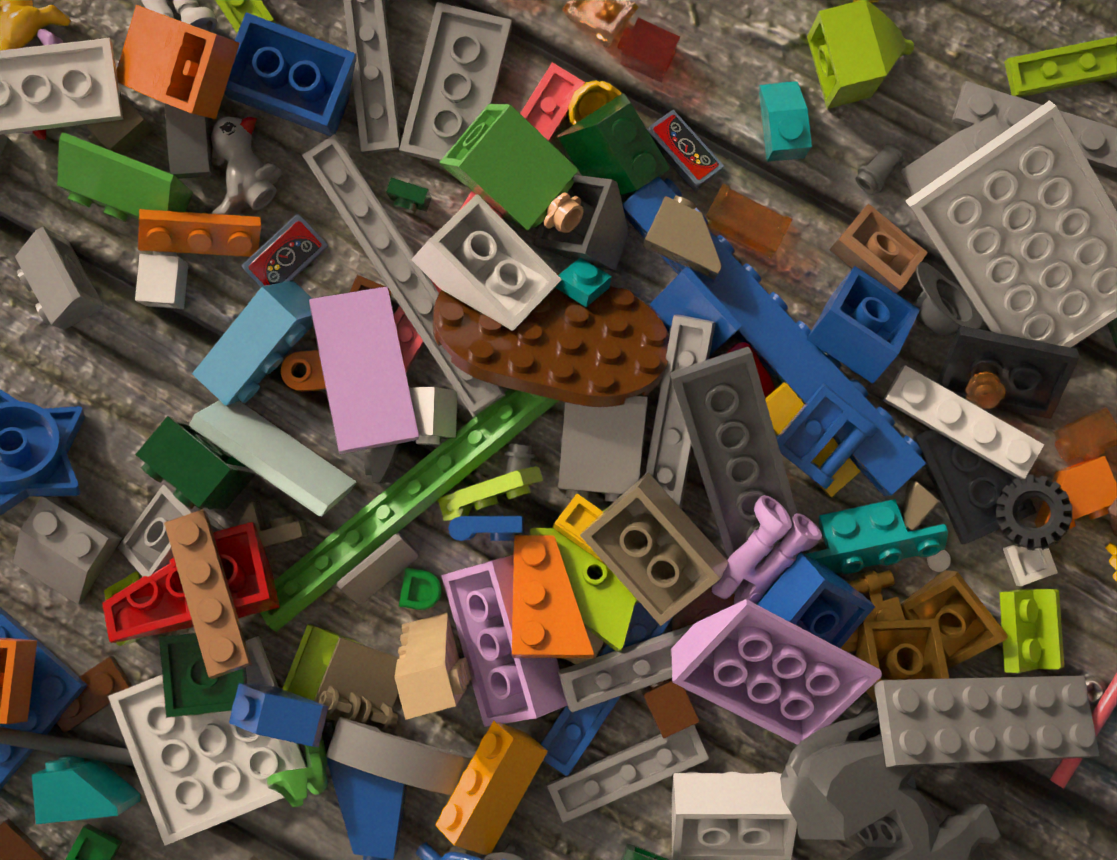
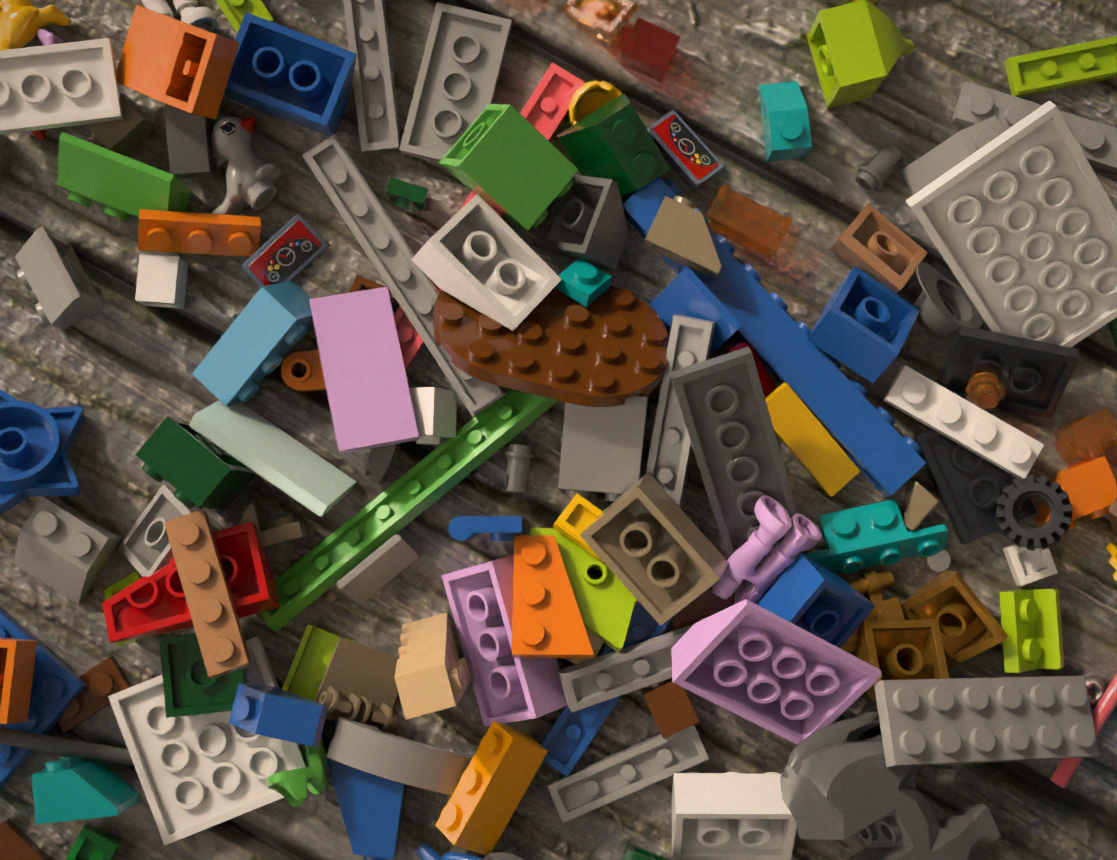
(420, 589): green tile -> none
(485, 493): lime hinge -> none
(564, 213): light nougat plate -> none
(815, 427): blue plate -> none

